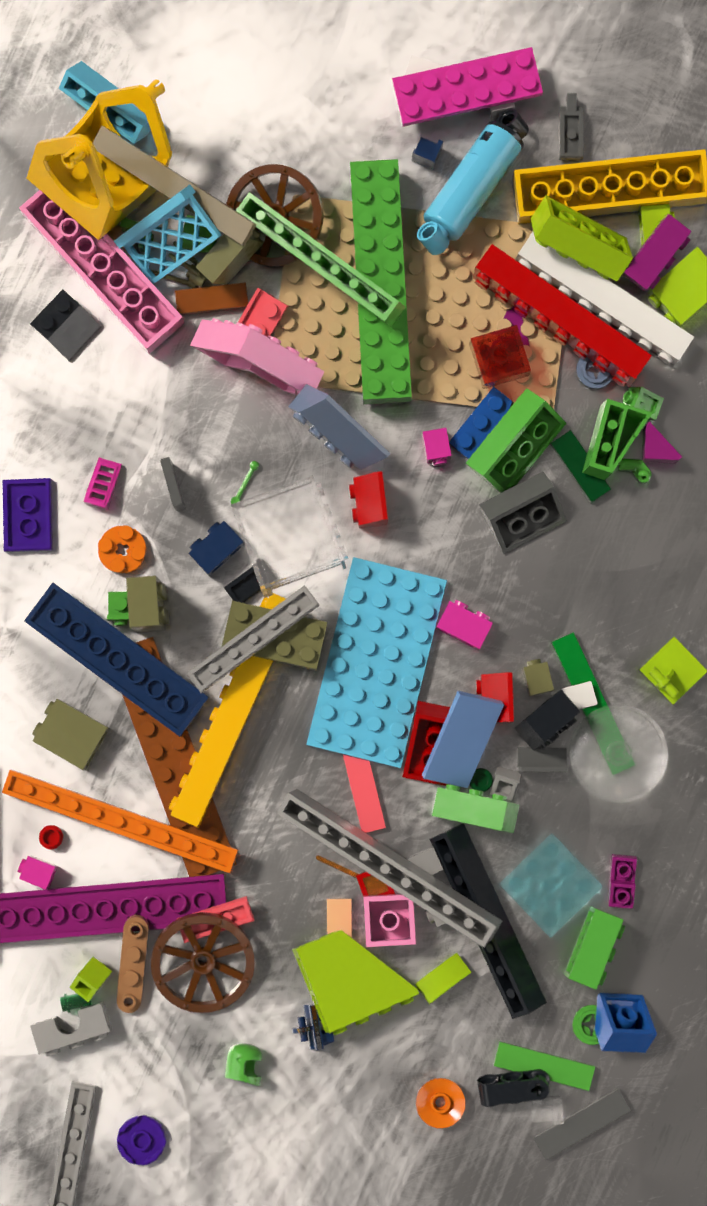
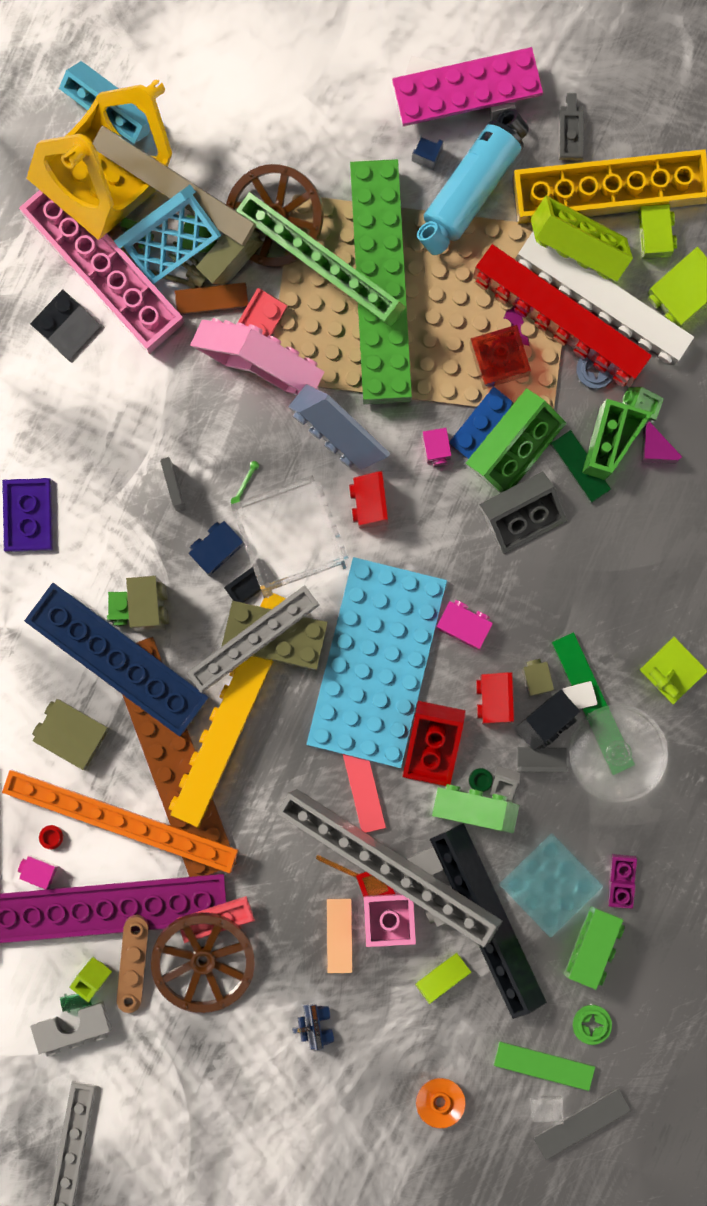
(89, 499): dark pink slope -> none
(109, 545): orange plate -> none
(141, 1140): dark purple tile -> none
(241, 1063): bright green helmet -> none
(349, 981): lime slope -> none
(462, 739): medium blue tile -> none
(513, 1087): black piece -> none
(623, 1023): blue slope -> none
(637, 467): bright green arm -> none
(657, 253): magenta brick -> none

